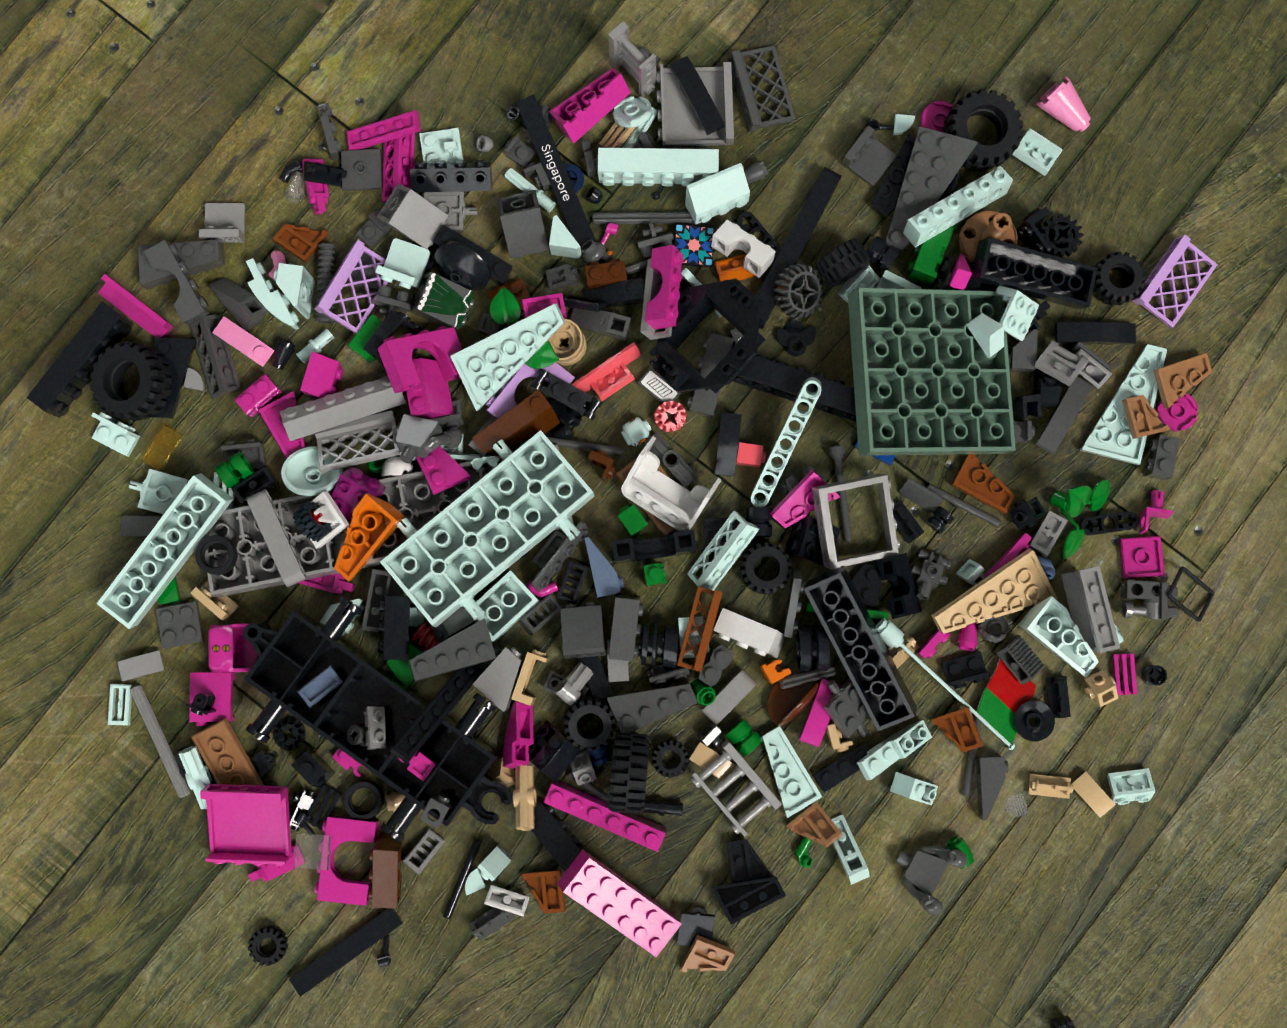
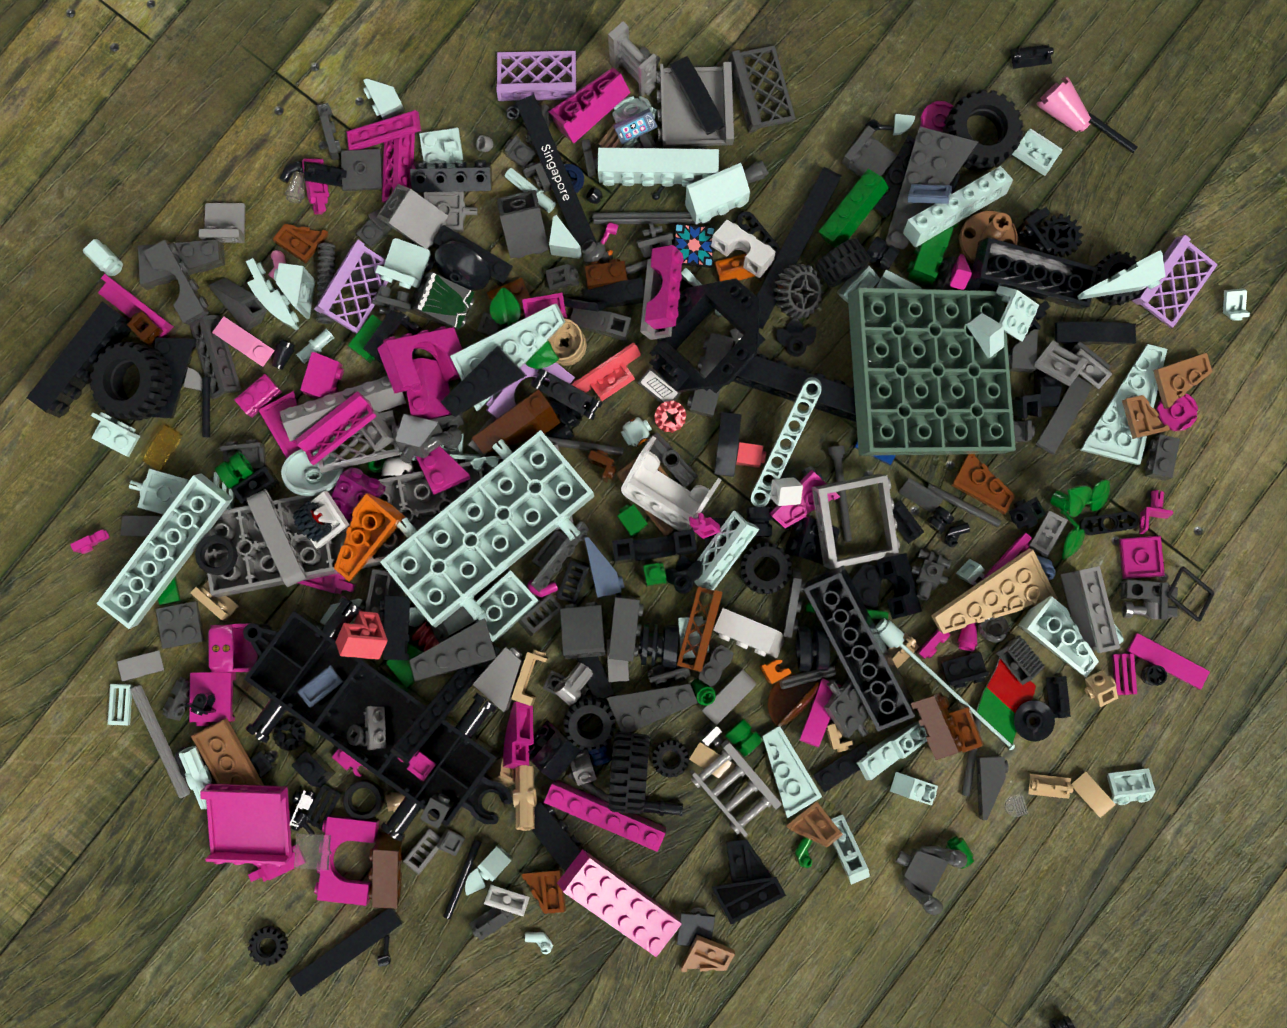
(87, 543): none -> dark pink plate
(103, 257): none -> light aqua brick
(147, 335): none -> reddish brown brick
(176, 706): none -> dark grey hinge
(205, 406): none -> black bar
(334, 425): none -> dark pink fence
(362, 638): none -> coral brick
(377, 432): none -> light grey slope
(385, 99): none -> light aqua slope
(451, 842): none -> dark grey tile
(489, 377): none -> black wing
(541, 90): none -> lavender fence
(541, 939): none -> light aqua arm
(635, 126): none -> tile
(684, 572): none -> black plate
(704, 526): none -> dark pink plate
(786, 491): none -> white panel
(854, 208): none -> green brick
(929, 193): none -> sand blue tile
(938, 725): none -> reddish brown wedge
(954, 533): none -> black arm
(1031, 56): none -> black hinge
(1112, 133): none -> black bar
(1139, 276): none -> light aqua wedge
(1170, 661): none -> dark pink tile
(1235, 304): none -> light aqua bracket

